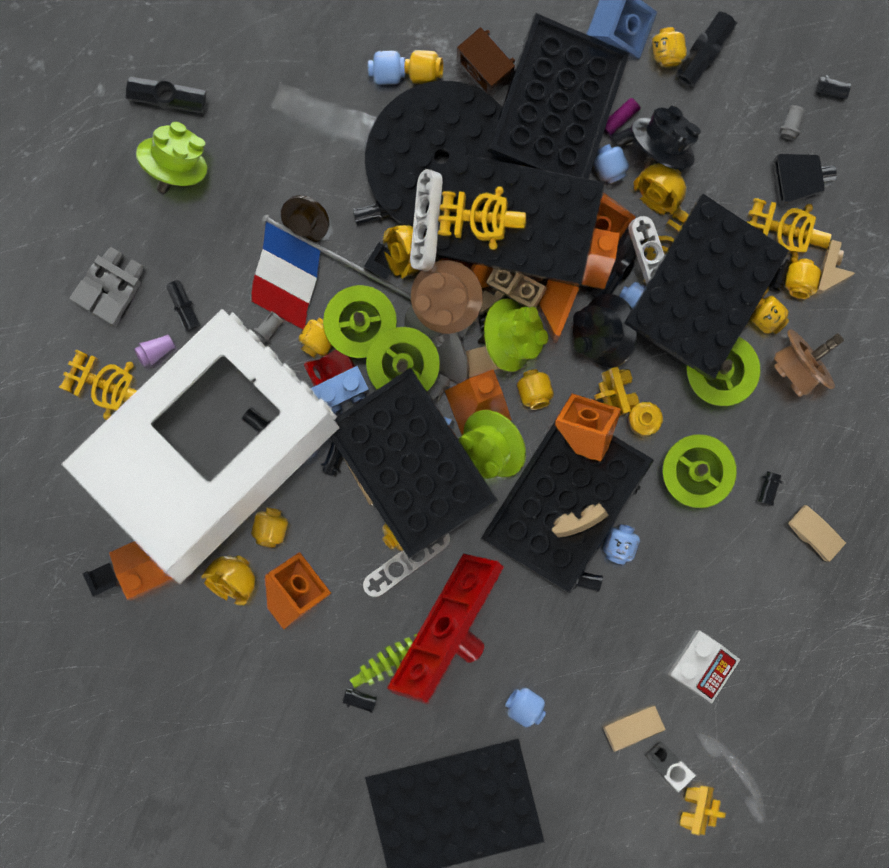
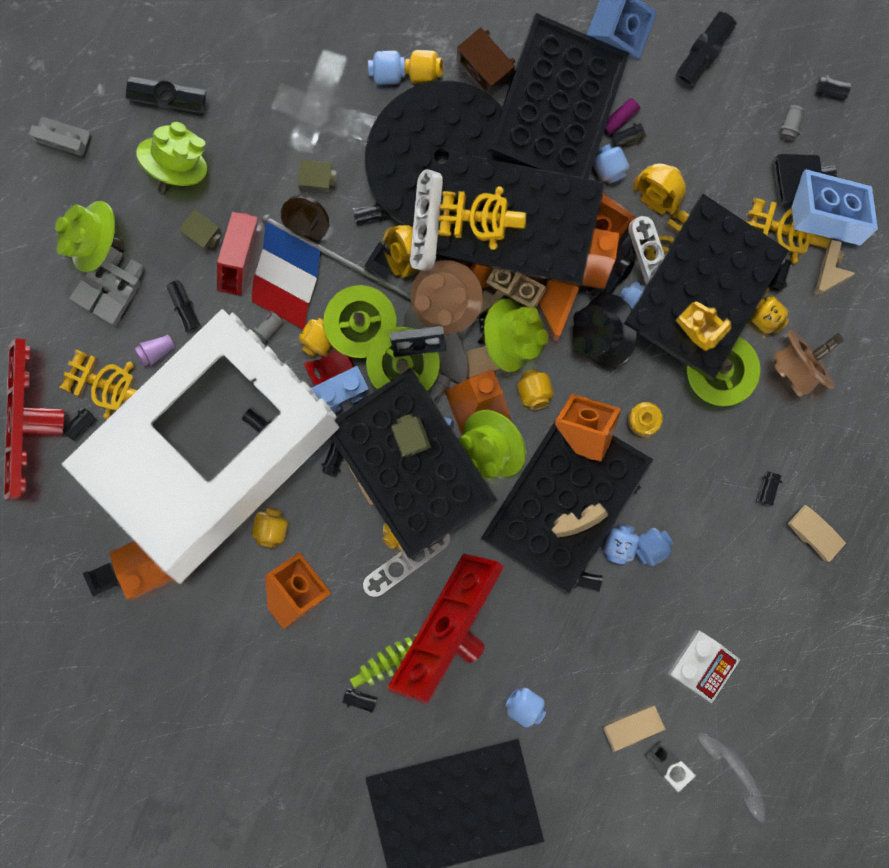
(22, 420): none -> red plate
(60, 136): none -> light grey bracket
(79, 423): none -> black pin
(87, 235): none -> lime piece
(200, 231): none -> olive brick
(231, 578): yellow cylinder -> none
(236, 253): none -> slope
(316, 176): none -> olive brick
(317, 101): none -> clear slope
(410, 435): none -> olive brick
(418, 341): none -> black piece
(613, 390): yellow hips -> none
(654, 547): none -> medium blue head
(666, 138): black piece -> none
(669, 47): yellow head -> none
(698, 821): yellow hips -> none
(699, 471): lime piece -> none
(703, 325): none -> yellow hand
(803, 279): yellow head -> none
(834, 208): none -> light blue slope

